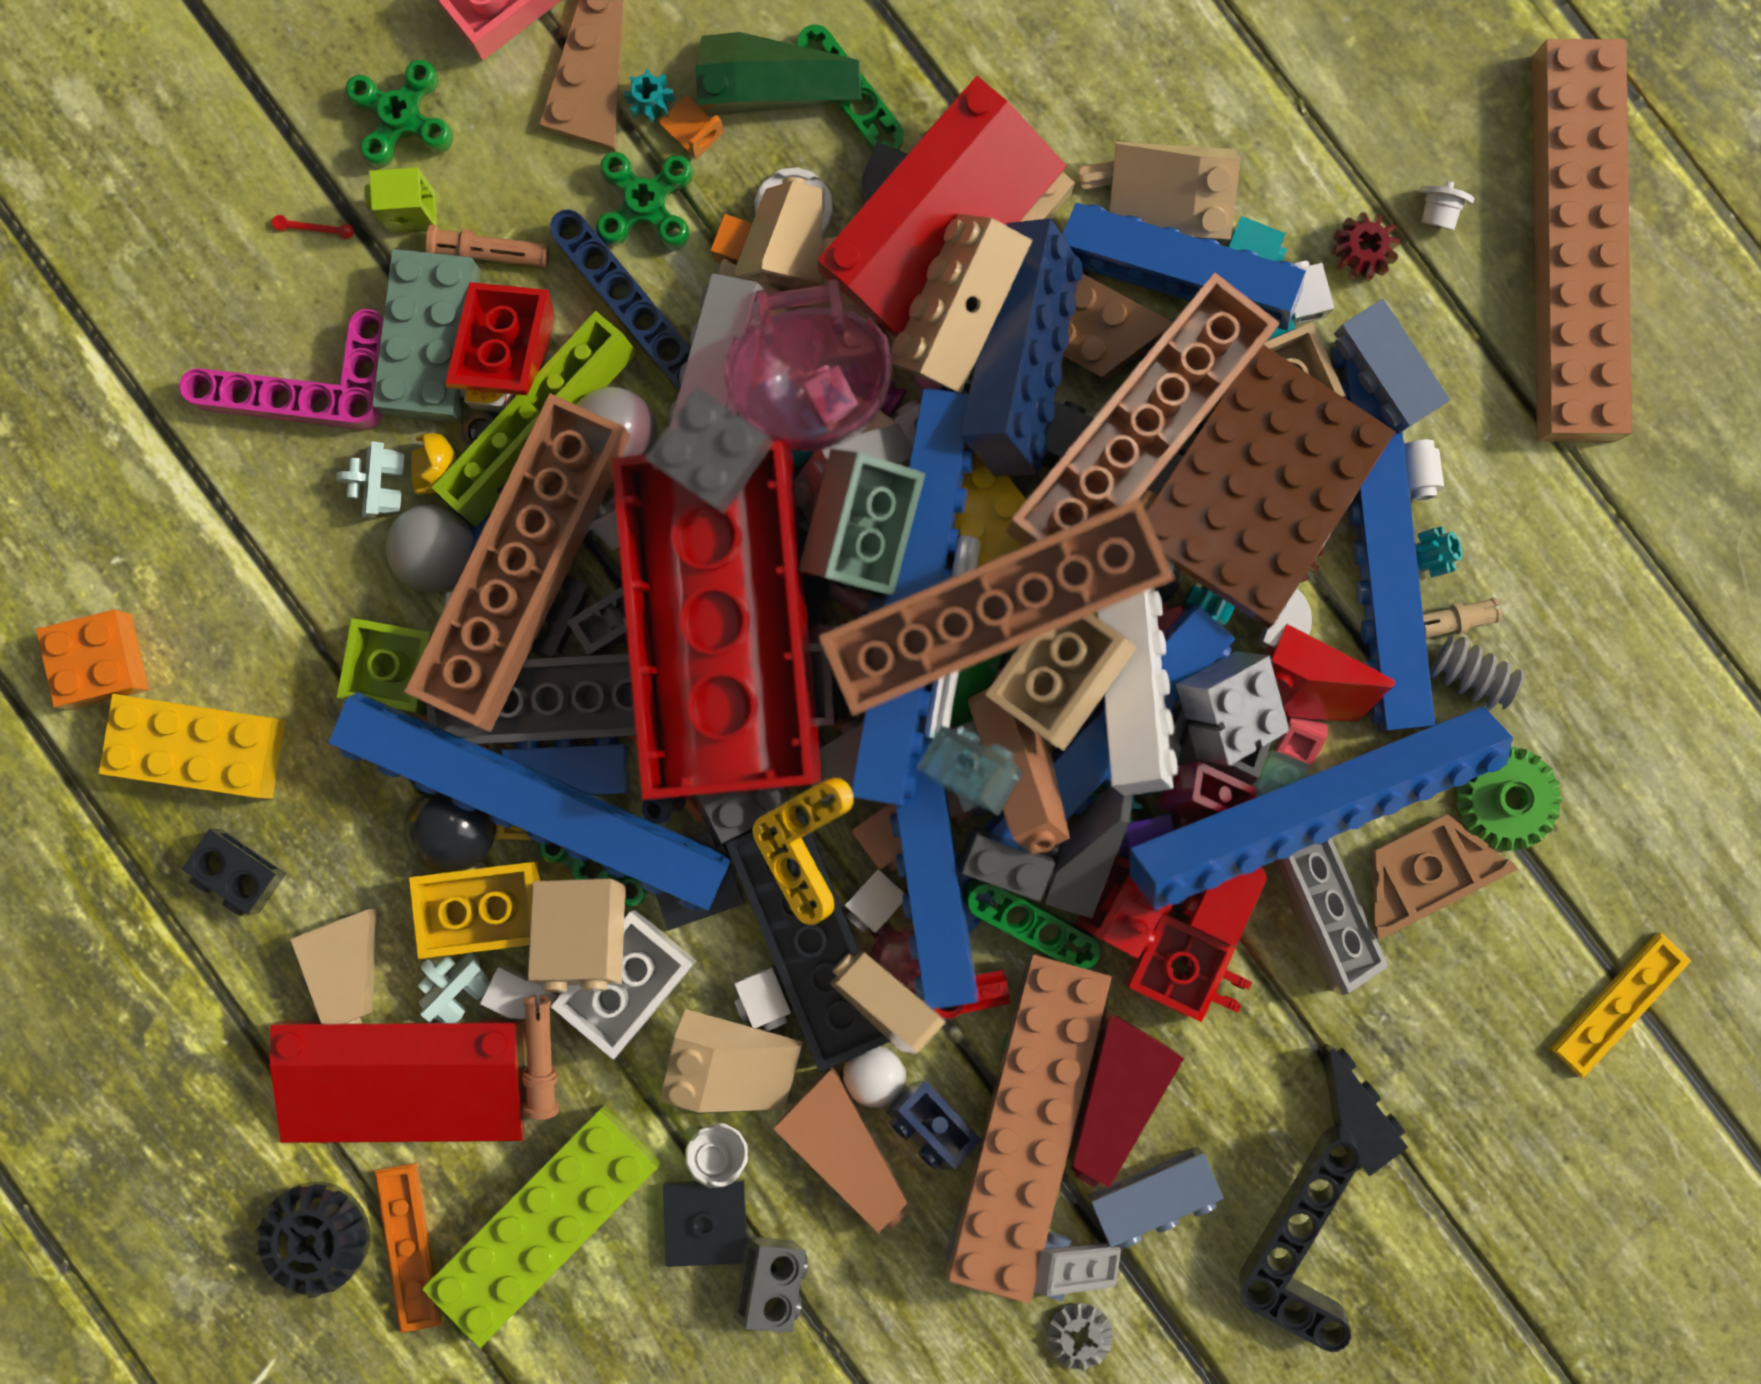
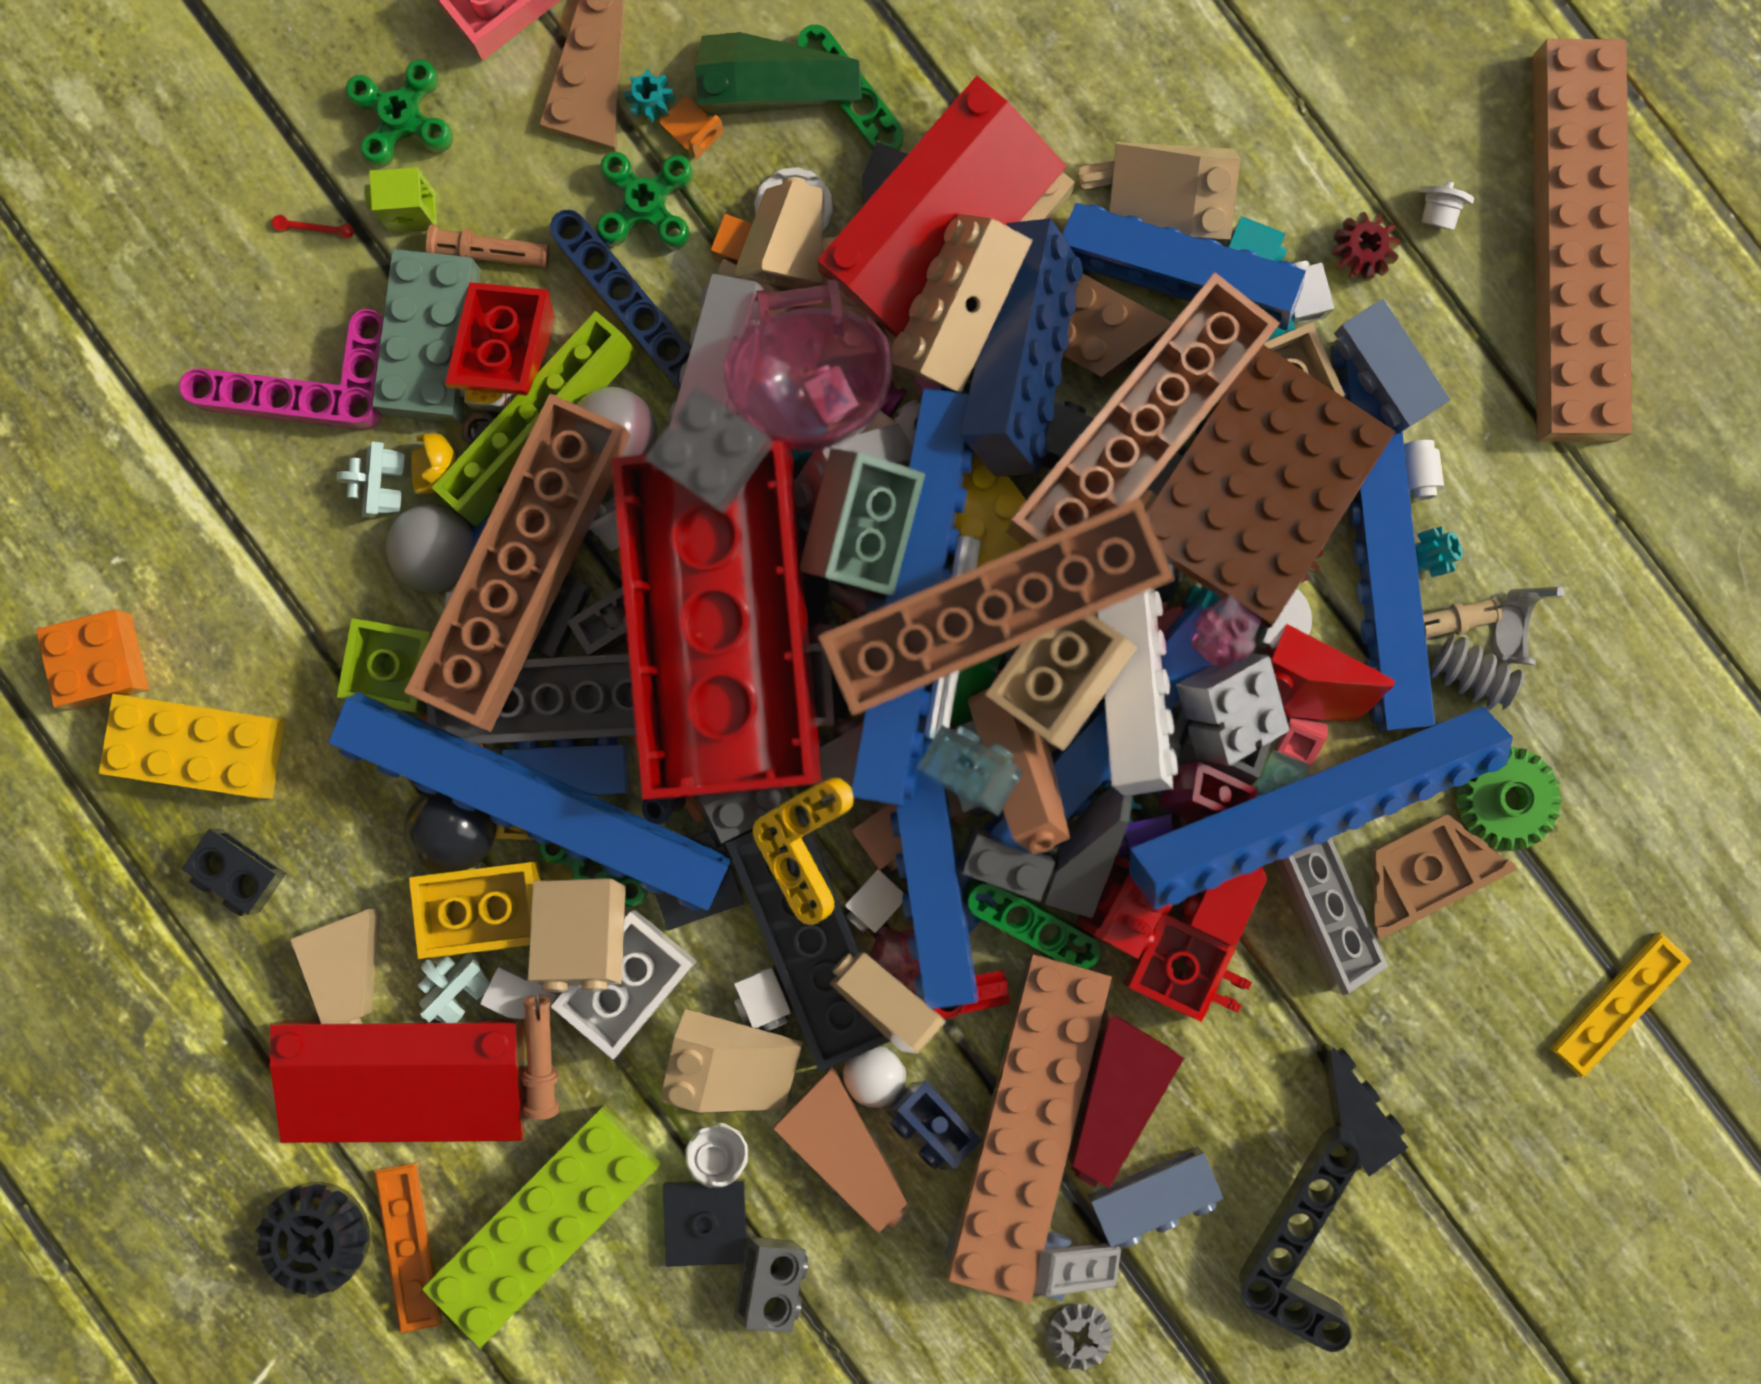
(1225, 632): none -> clear pink brick
(1511, 634): none -> light grey helmet

